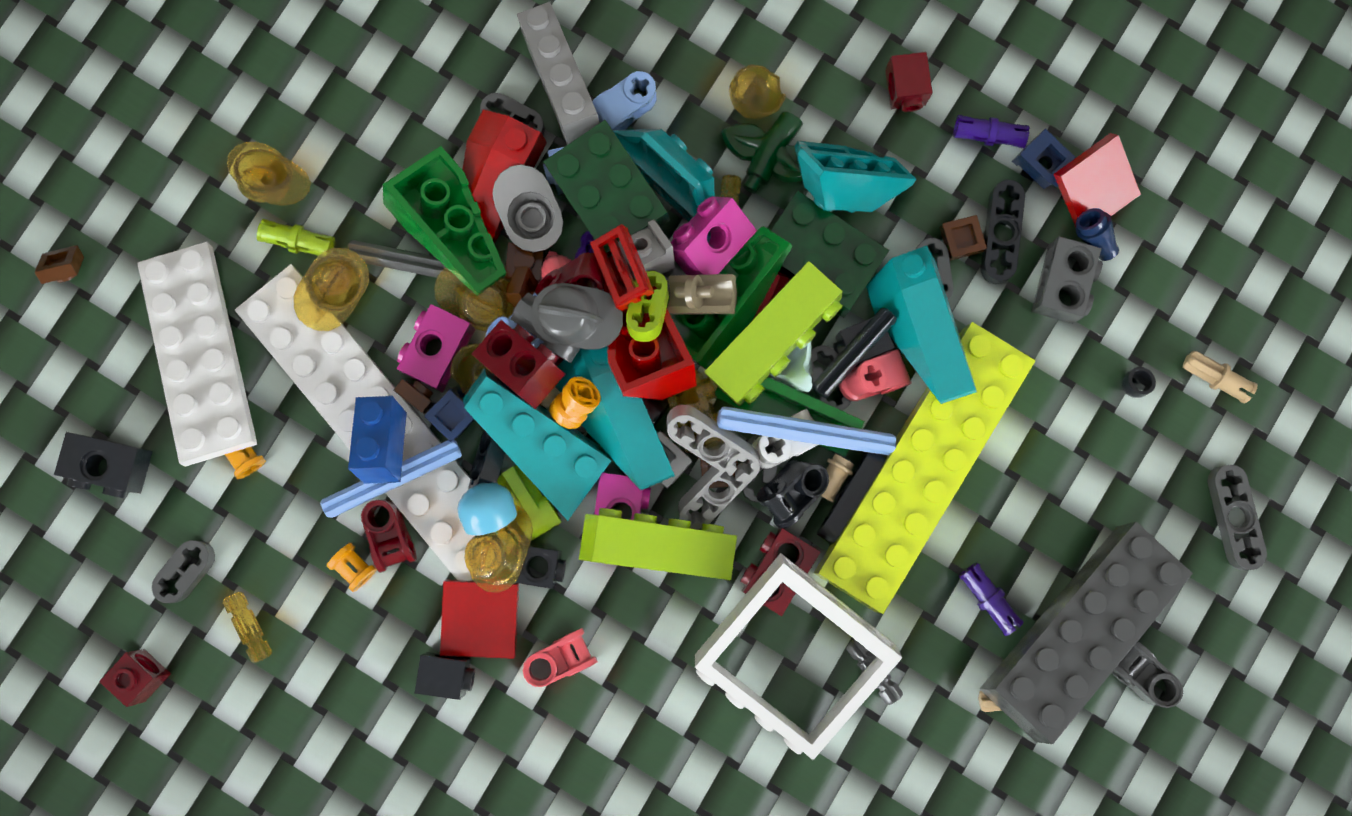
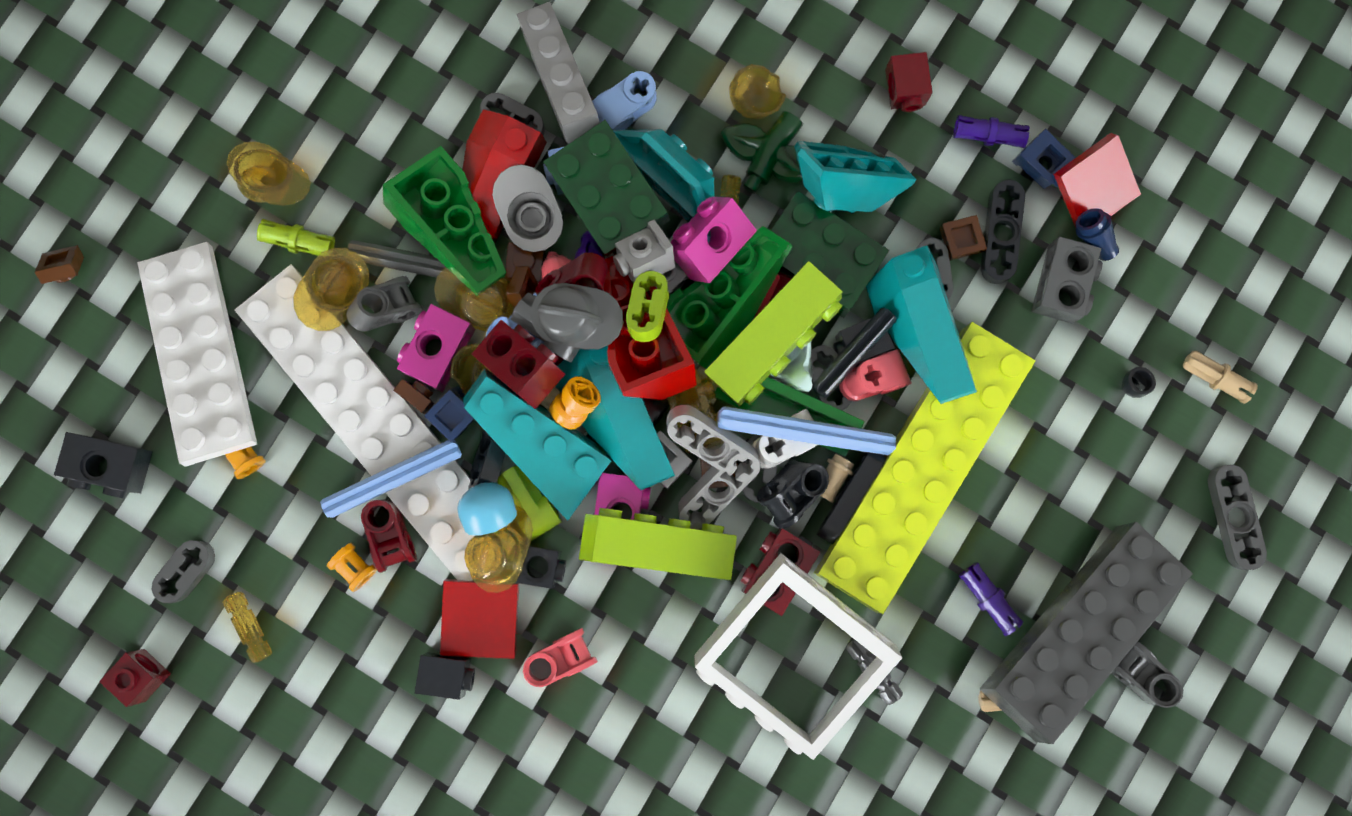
(377, 439): blue brick -> none
(389, 302): none -> dark grey piece
(634, 293): red tile -> none
(702, 294): dark tan hips -> none

